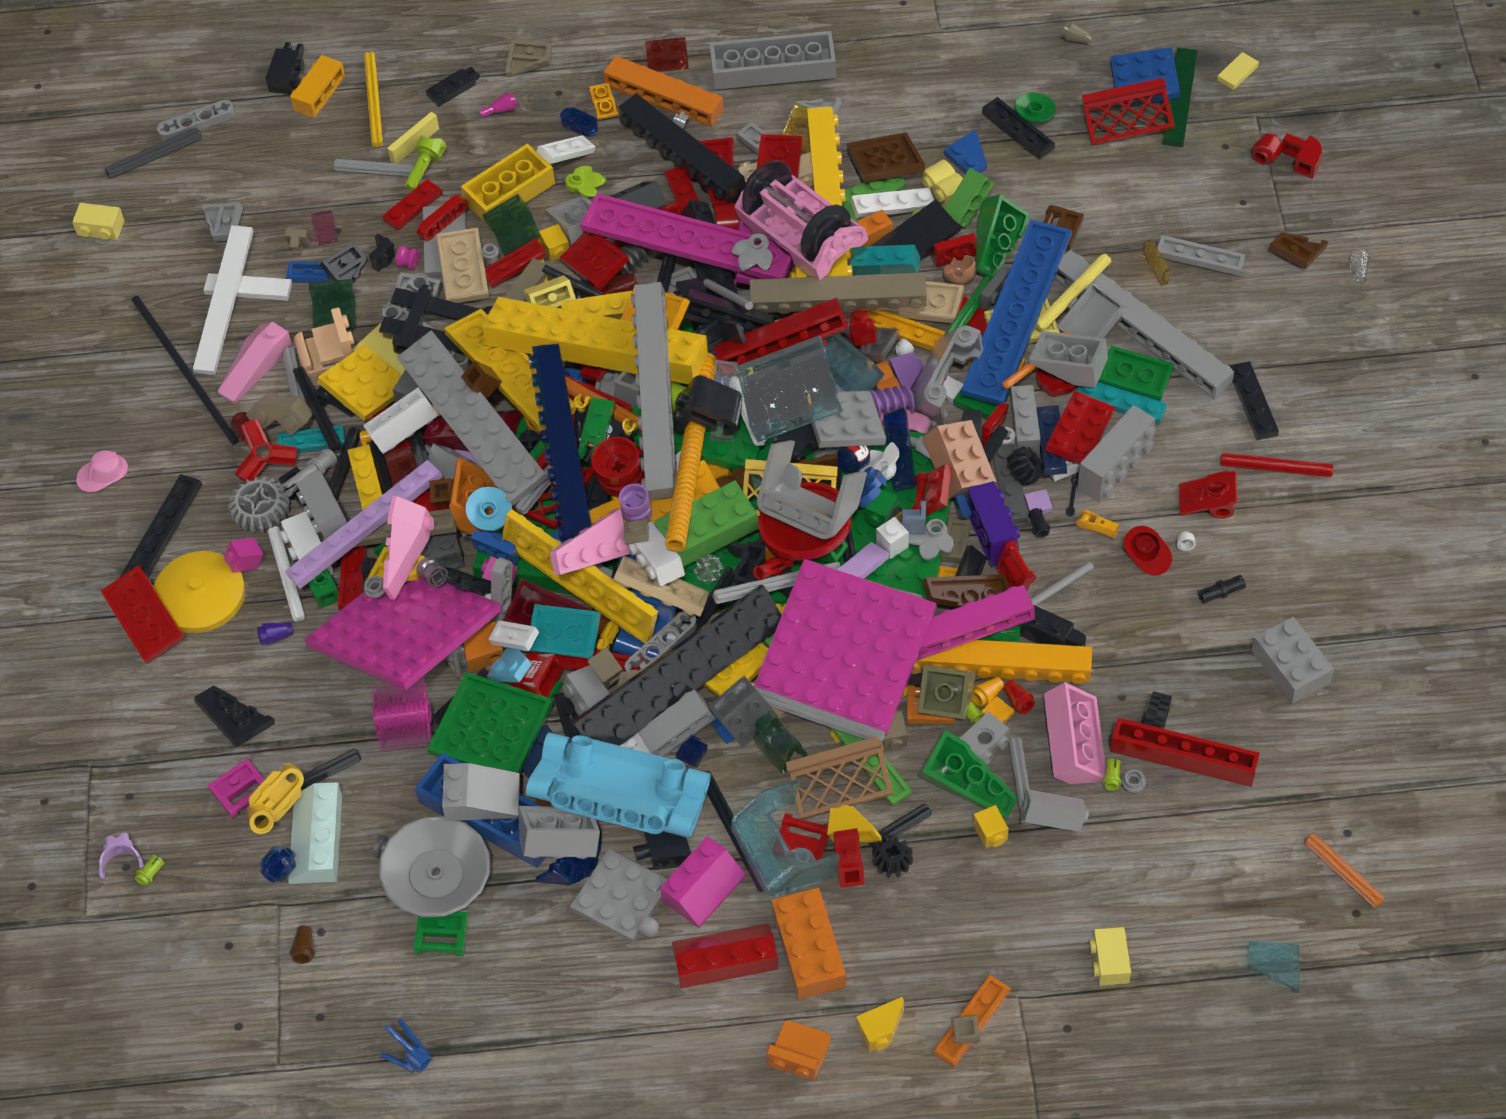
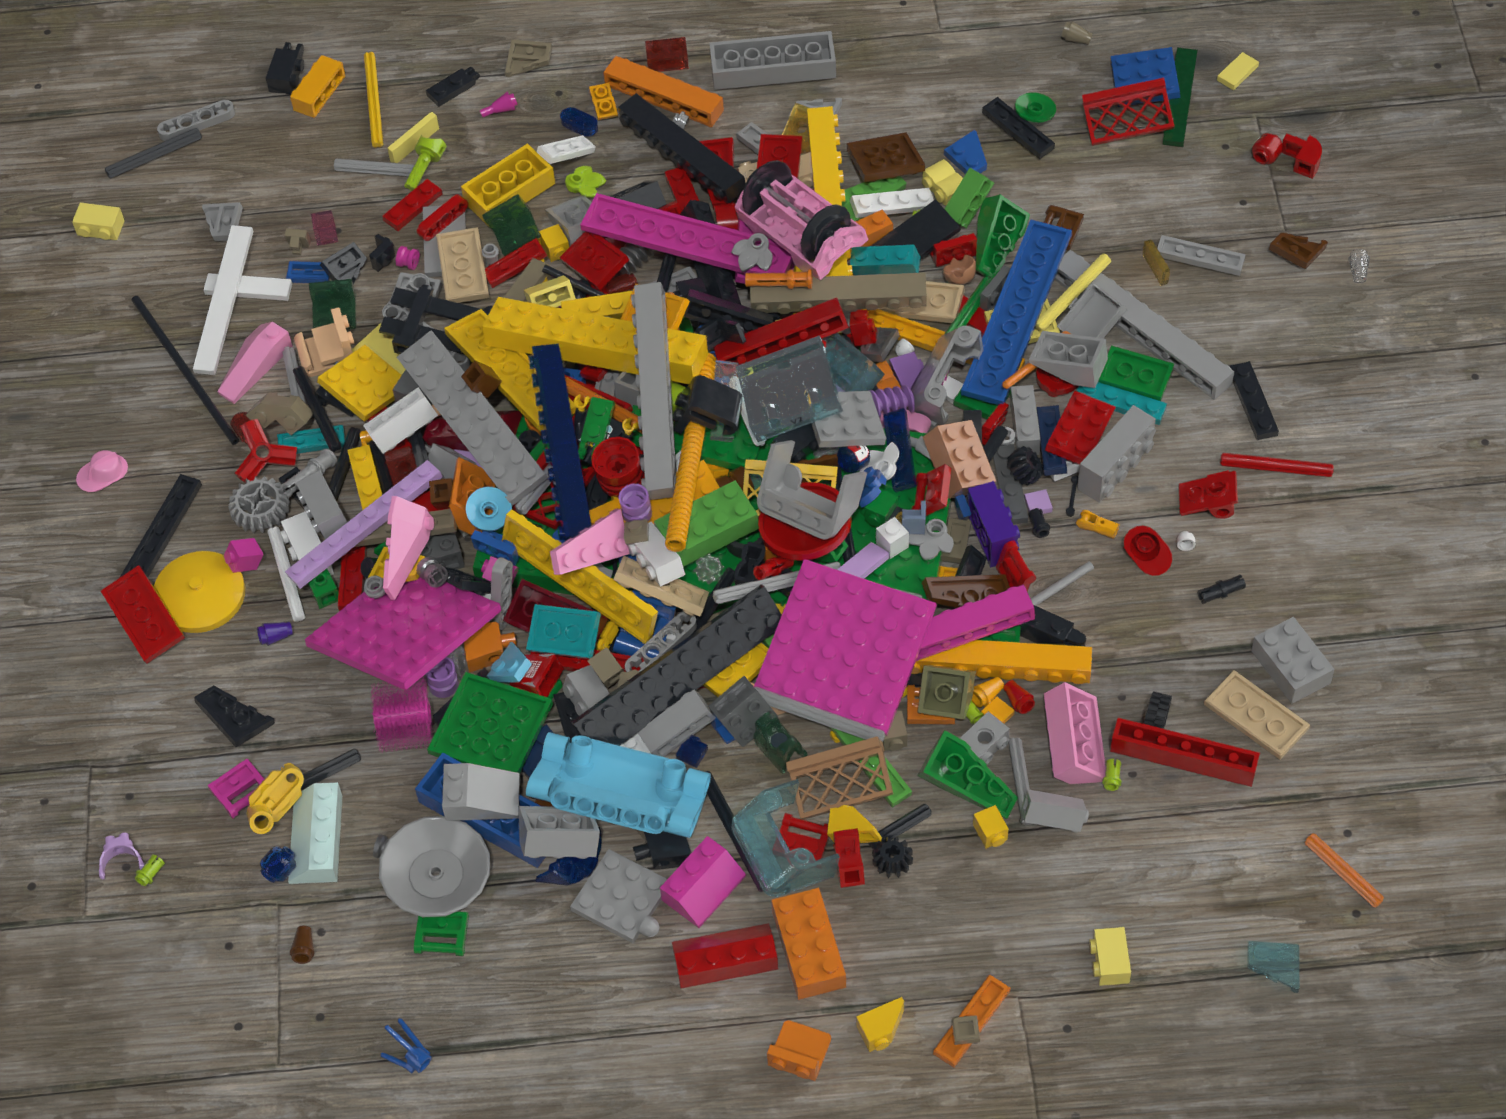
(443, 679): none -> medium lavender wheel
(513, 635): white plate -> none
(728, 294): light grey bar -> none
(790, 279): none -> orange pin
(1135, 775): light grey plate -> none
(1257, 714): none -> tan tile

